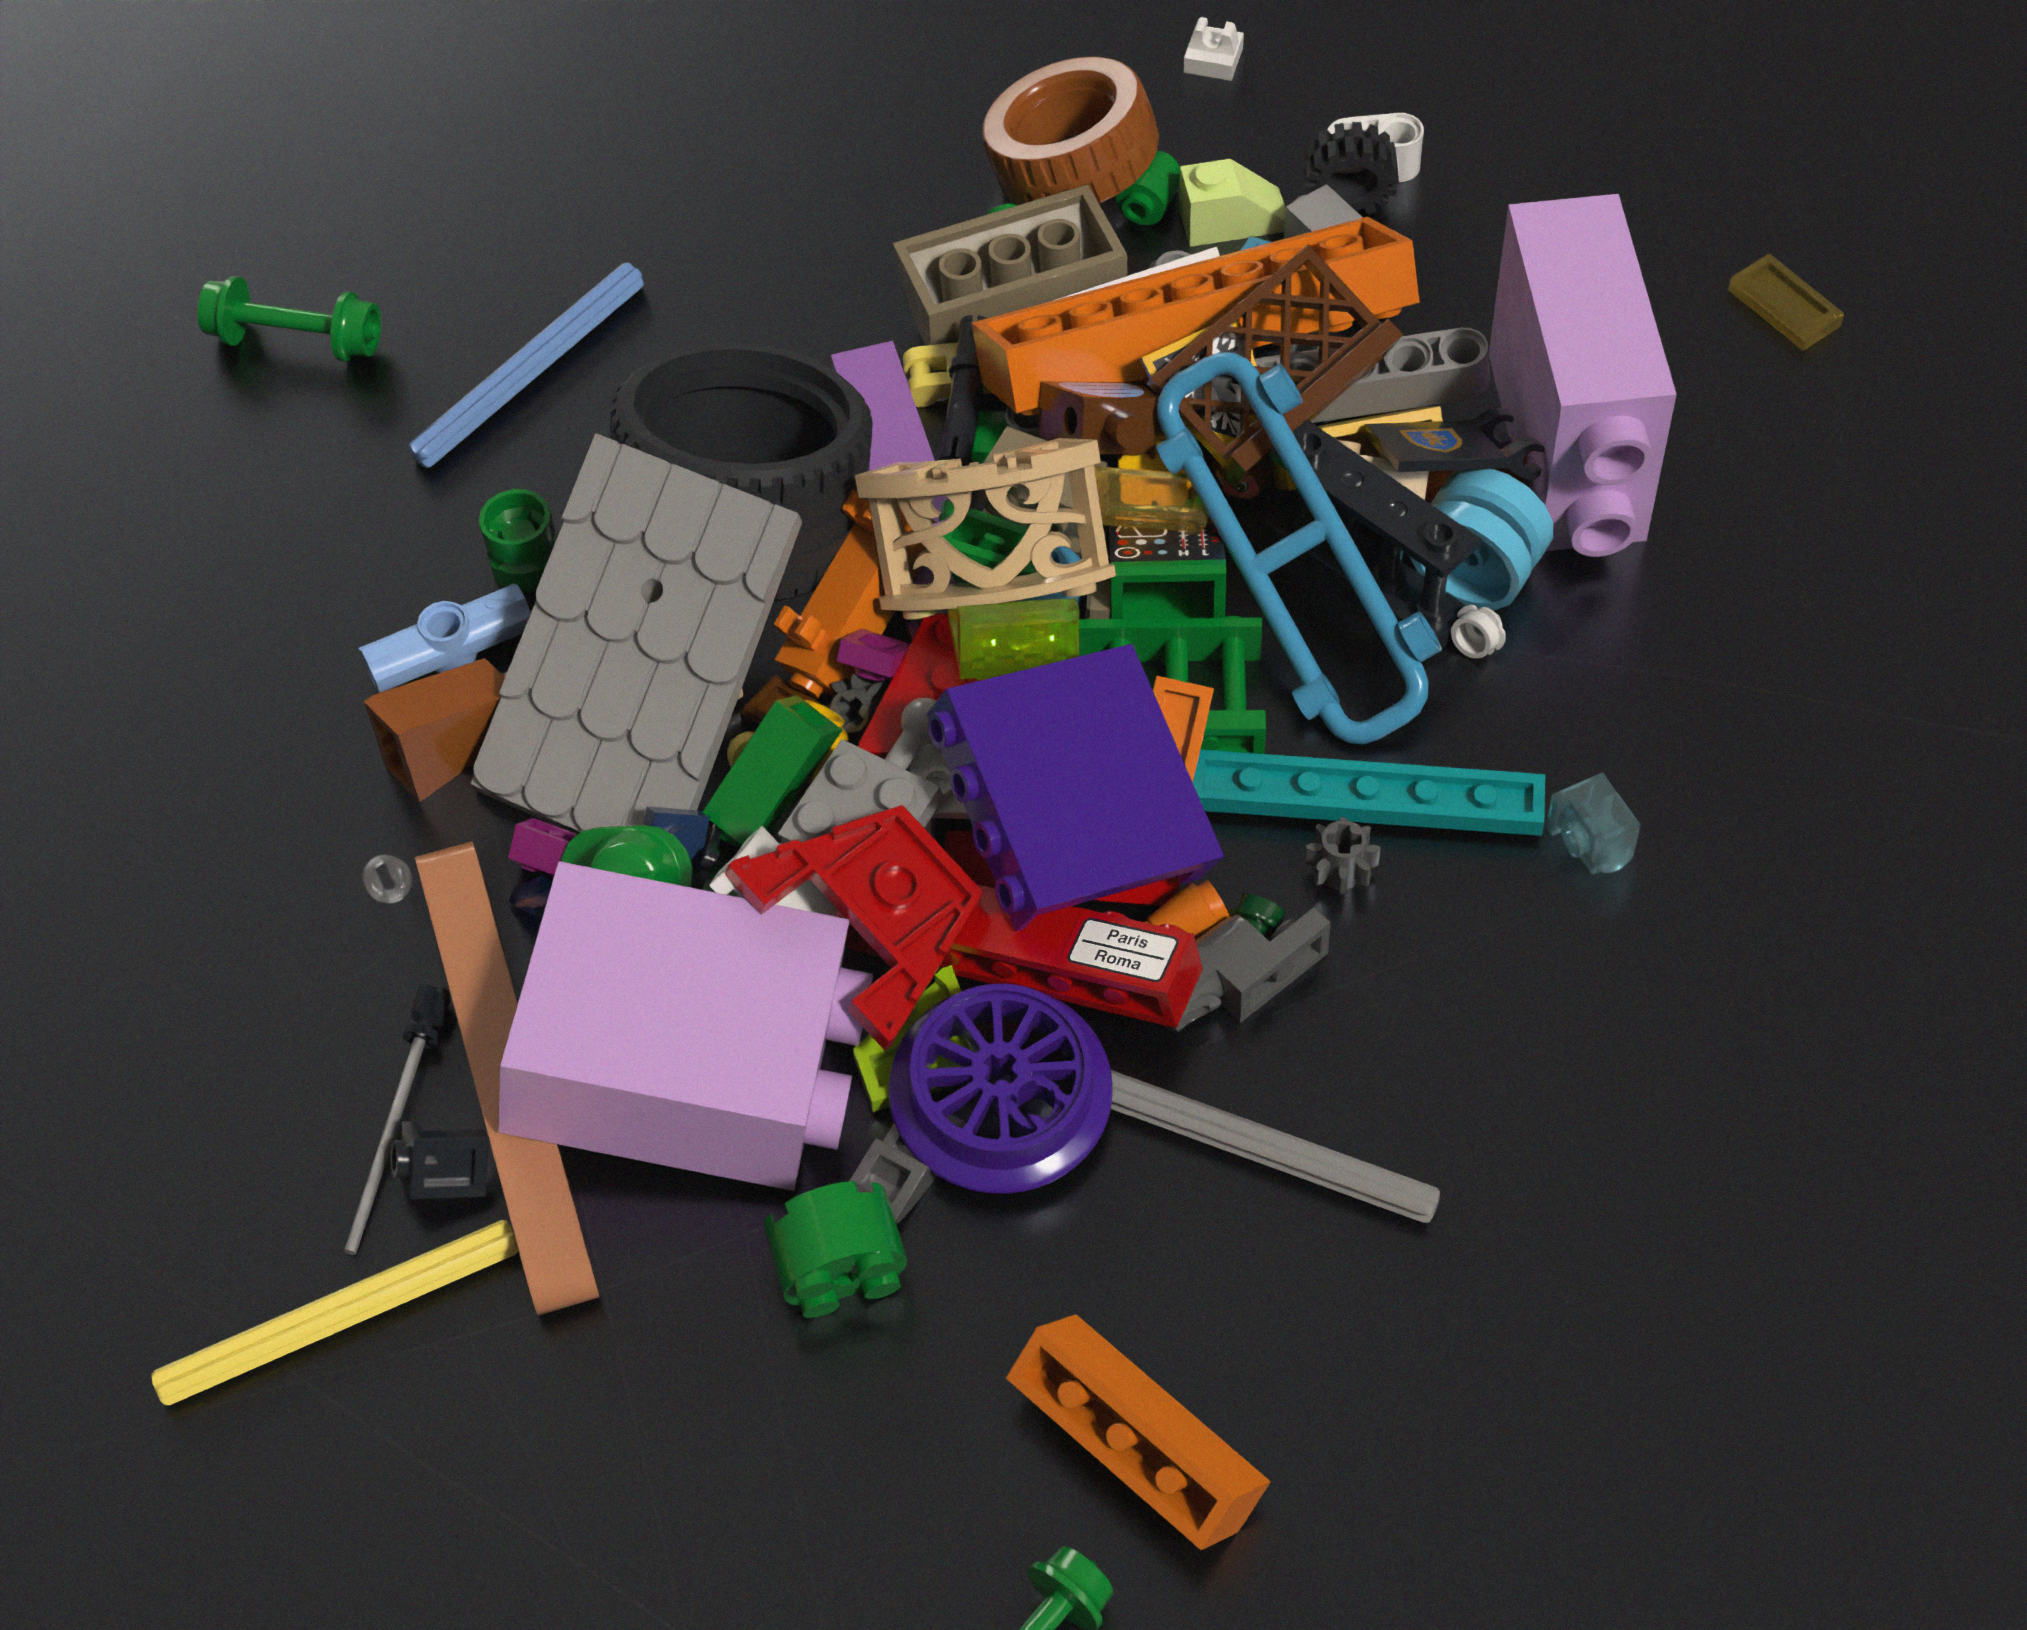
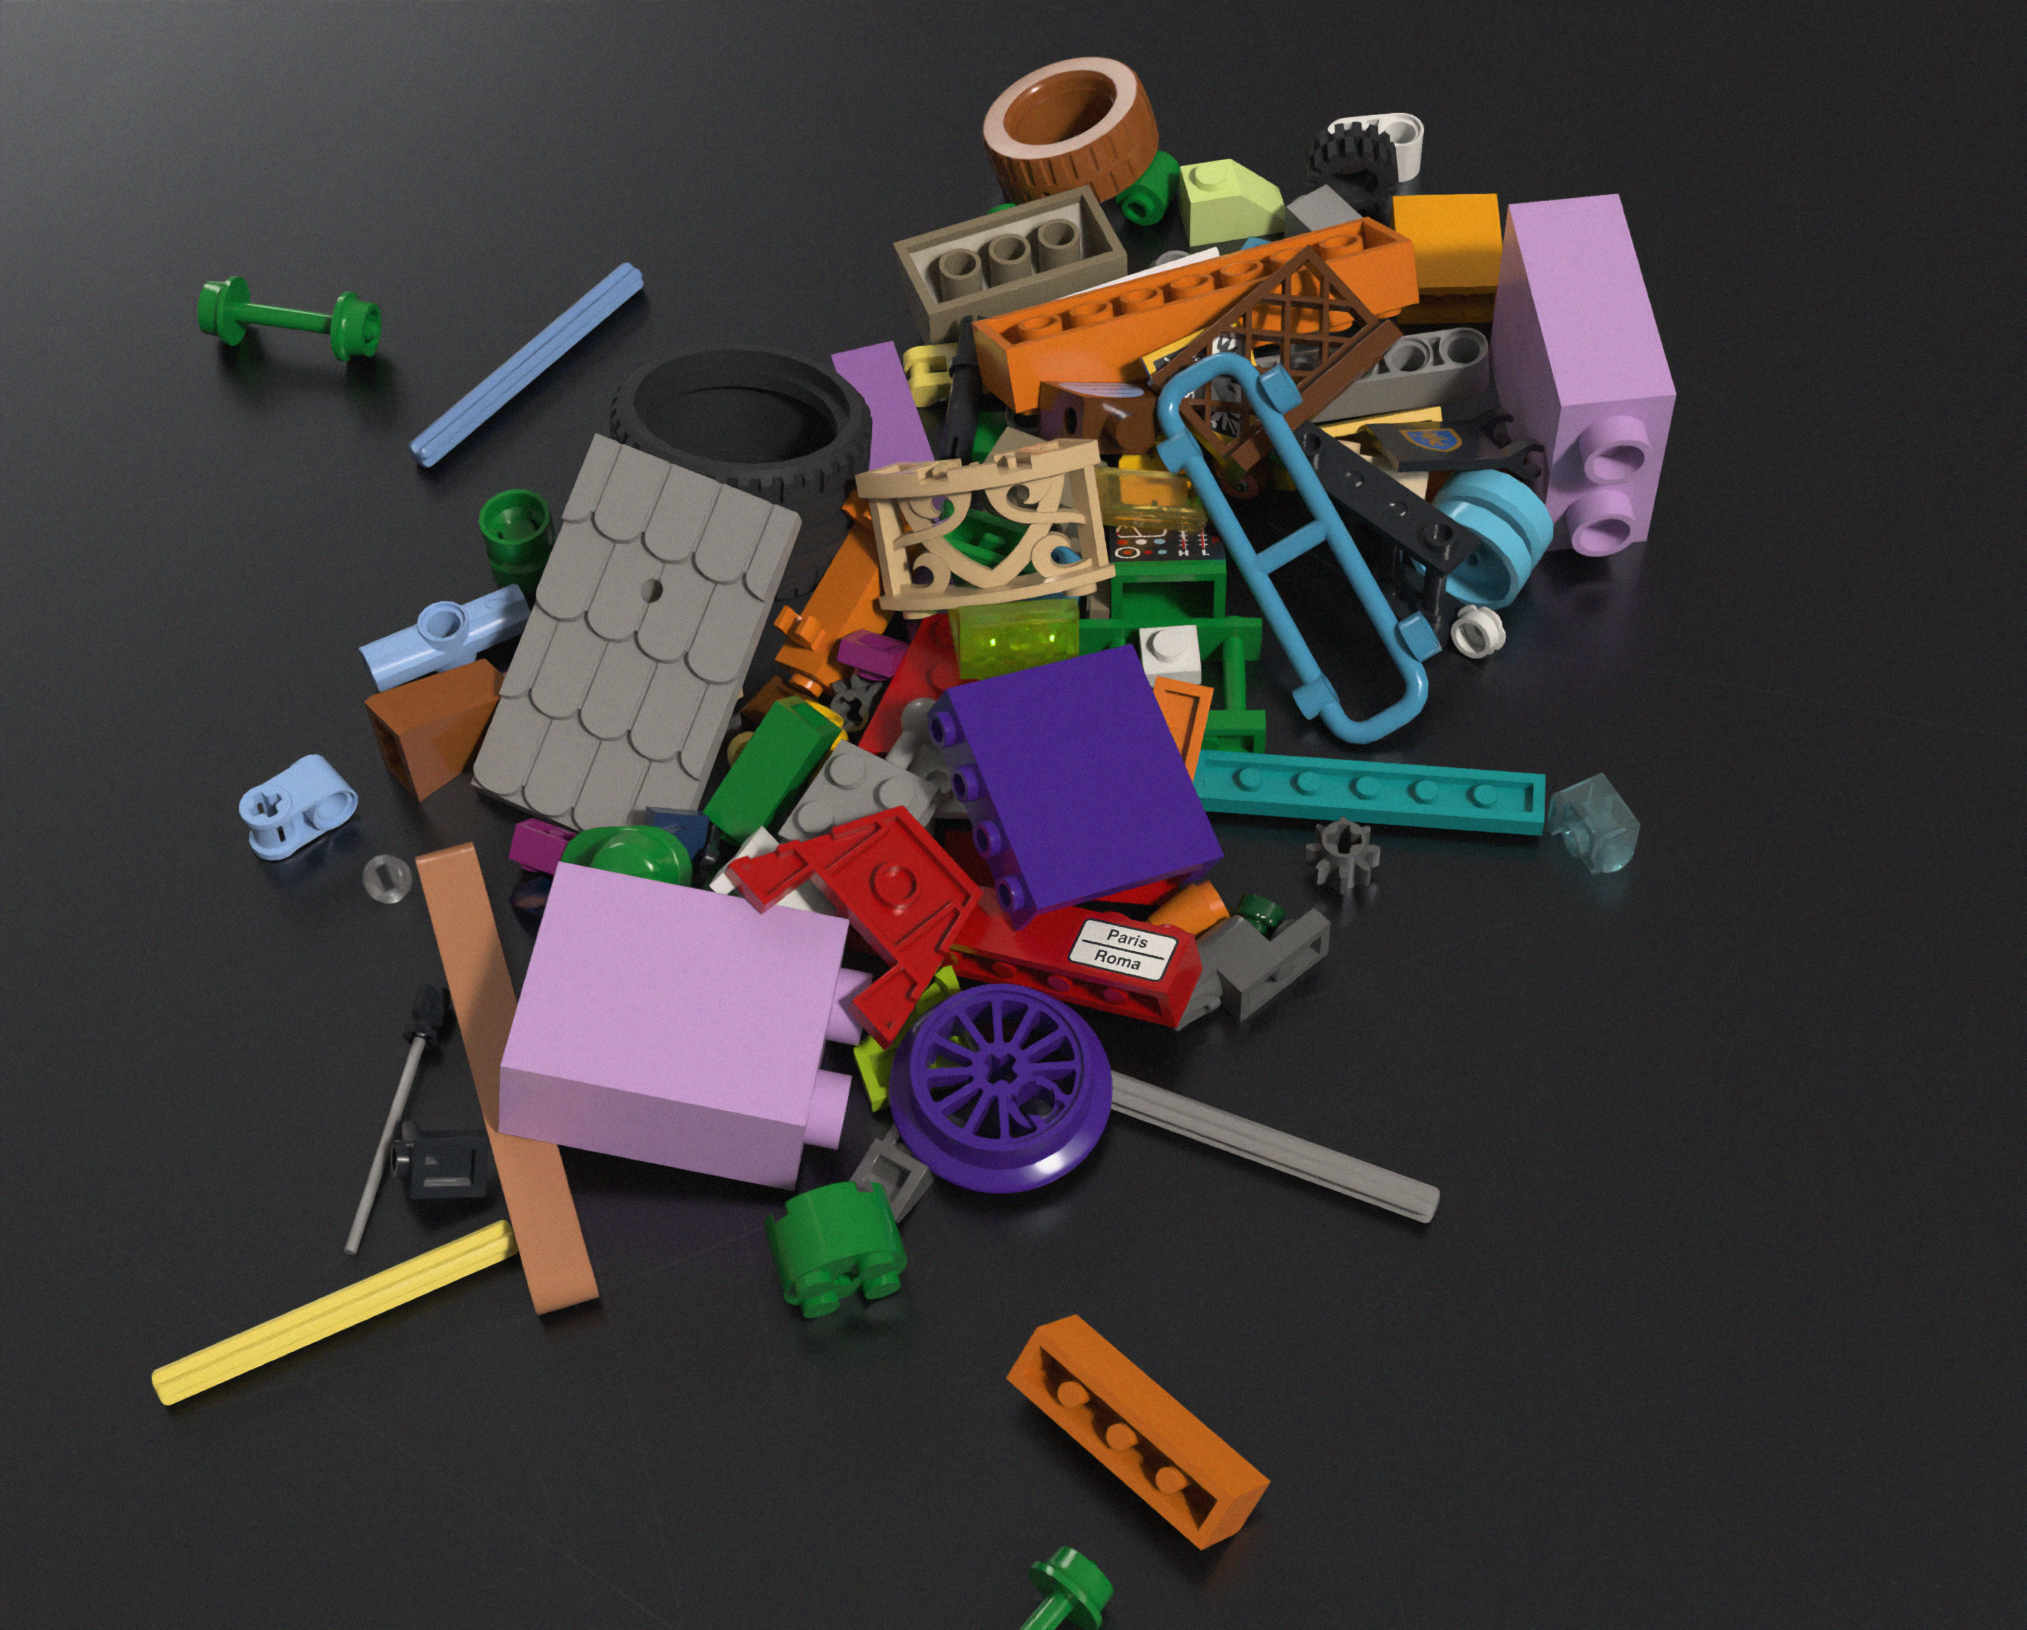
(300, 803): none -> light blue piece
(1170, 653): none -> white plate
(1213, 50): white tile -> none
(1454, 255): none -> light orange brick
(1786, 302): clear yellow tile -> none

